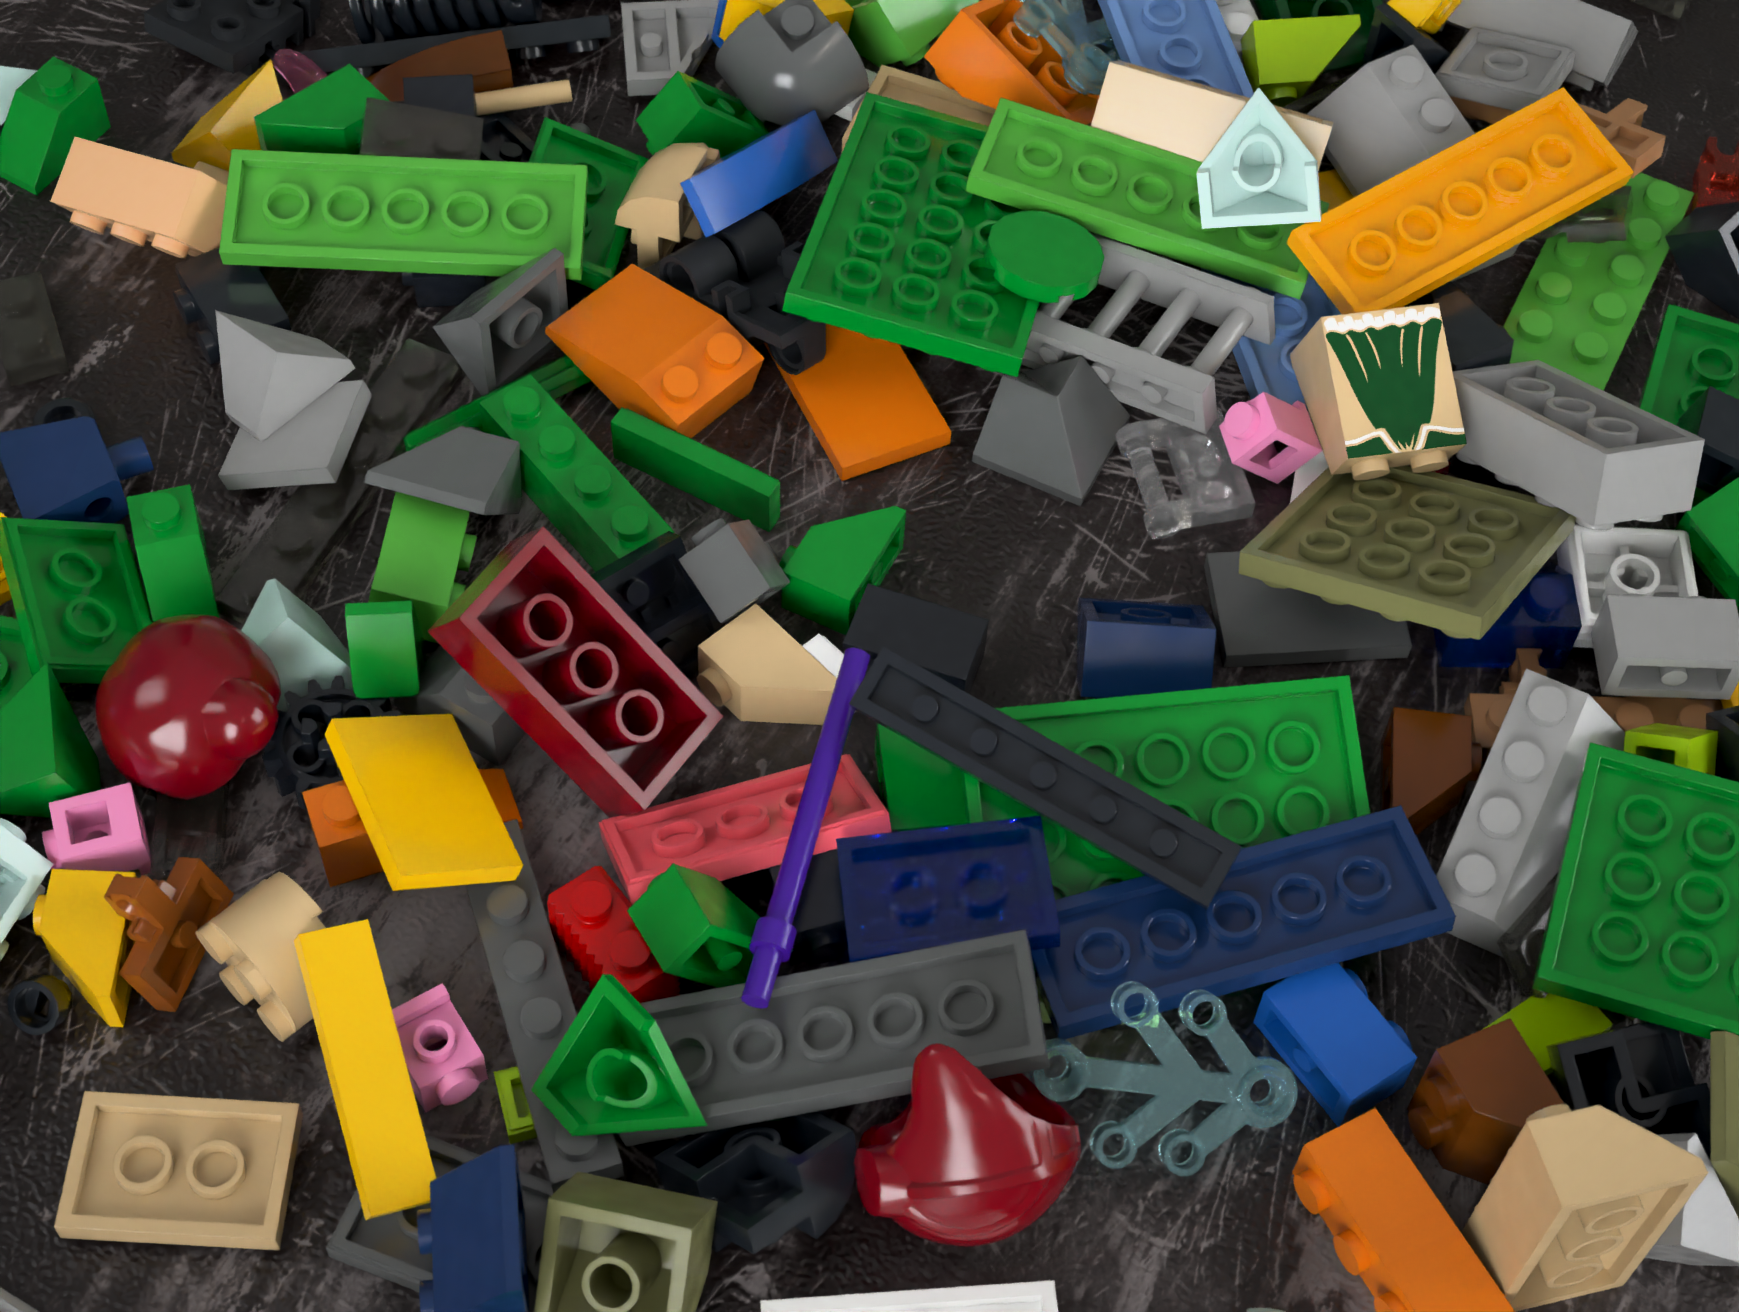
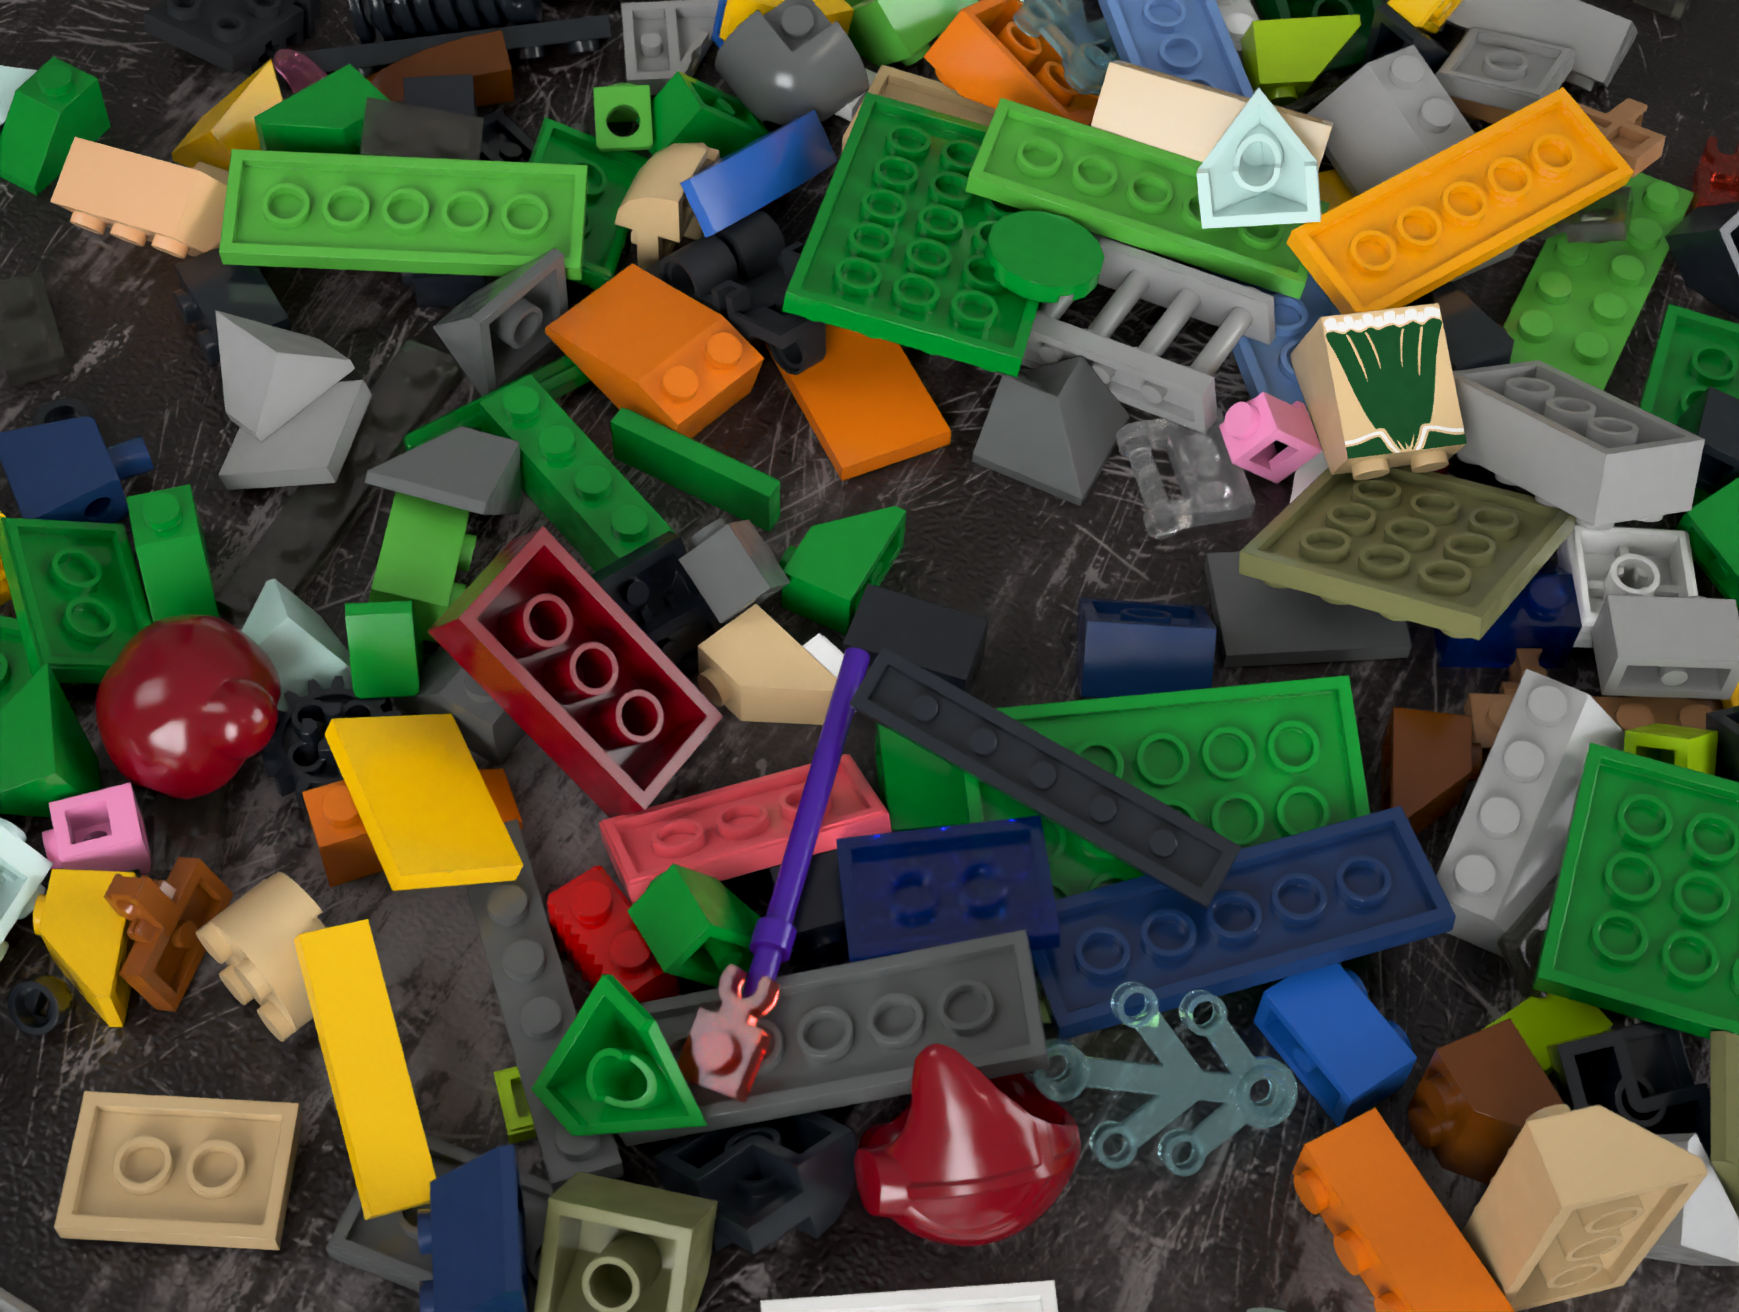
(443, 1074): bright pink brick -> none
(523, 97): tan bar -> none
(623, 104): none -> bright green bracket
(726, 1046): none -> clear red plate

